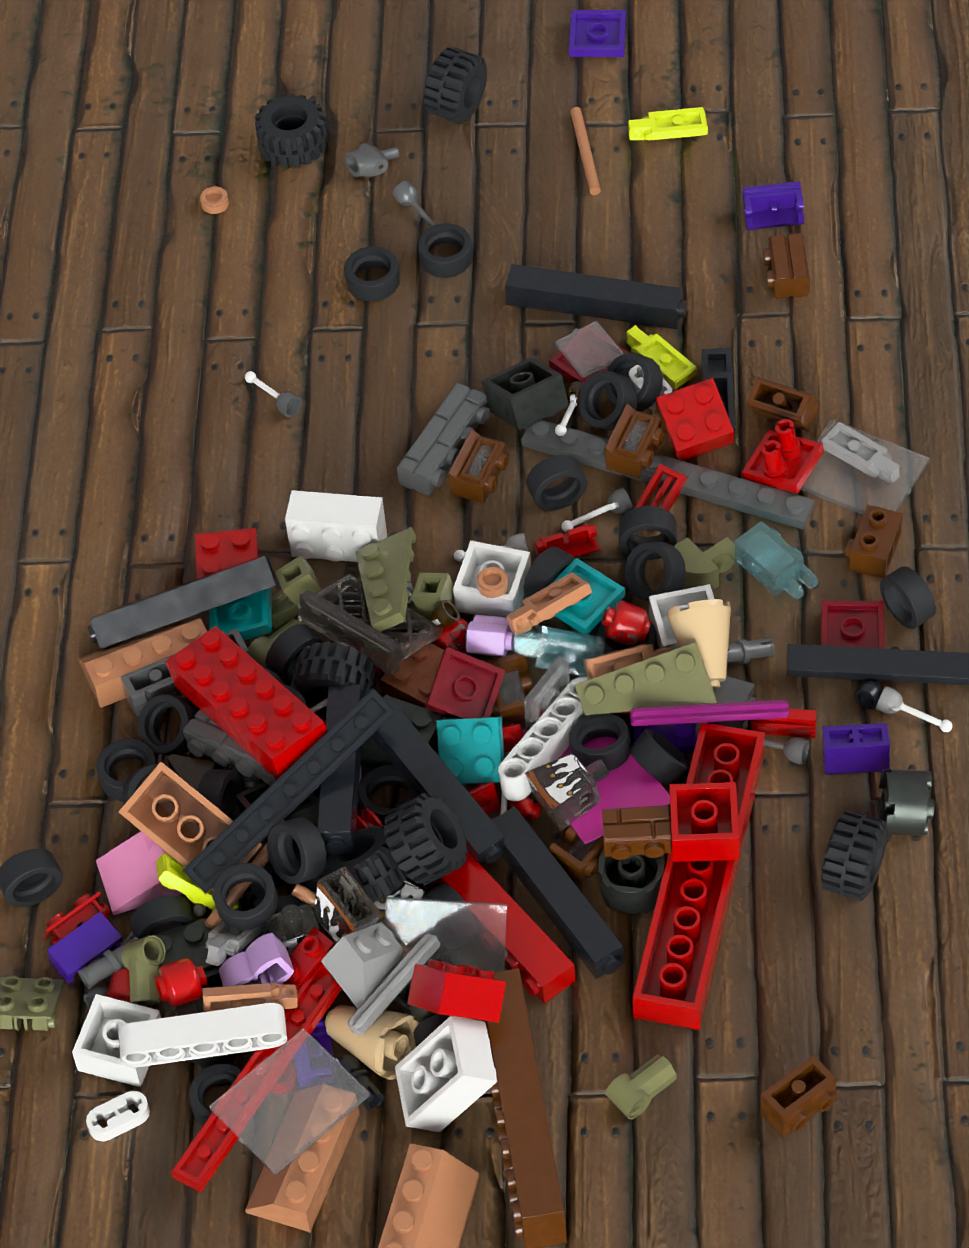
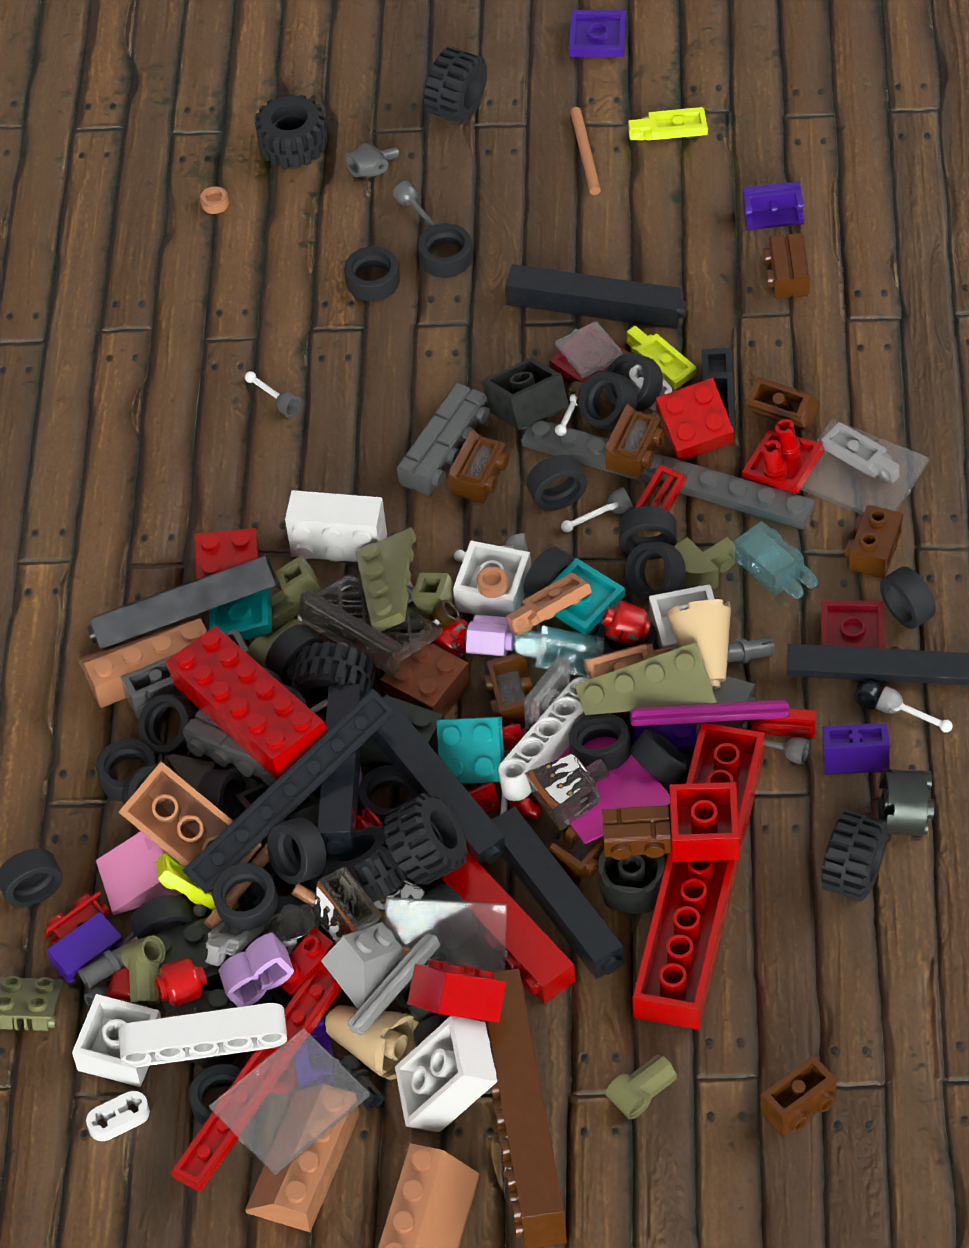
(247, 995): nougat hinge -> none
(464, 686): dark red plate -> none
(576, 542): red hinge -> none

